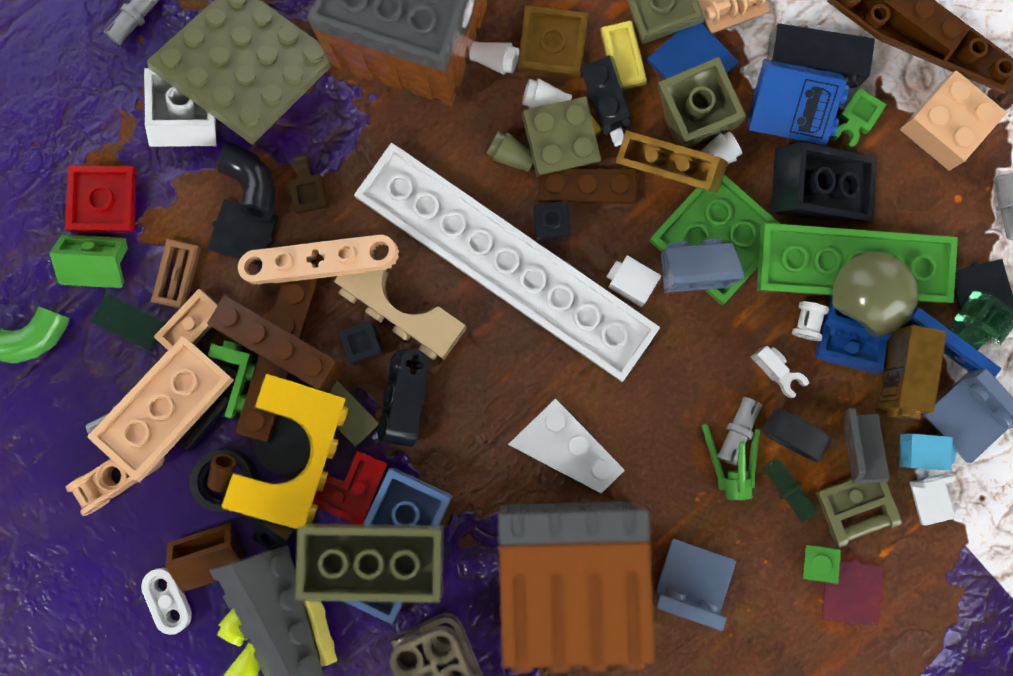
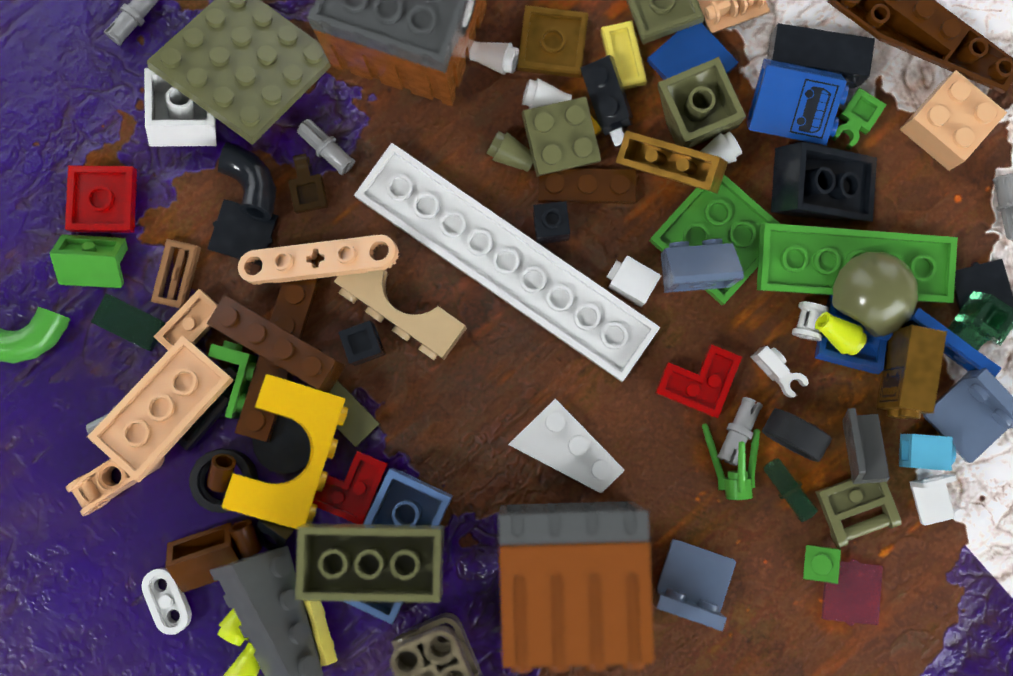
(245, 538): none -> reddish brown hinge
(325, 146): none -> light grey axle
(403, 399): black piece -> none
(704, 390): none -> red plate
(843, 335): none -> neon yellow cone

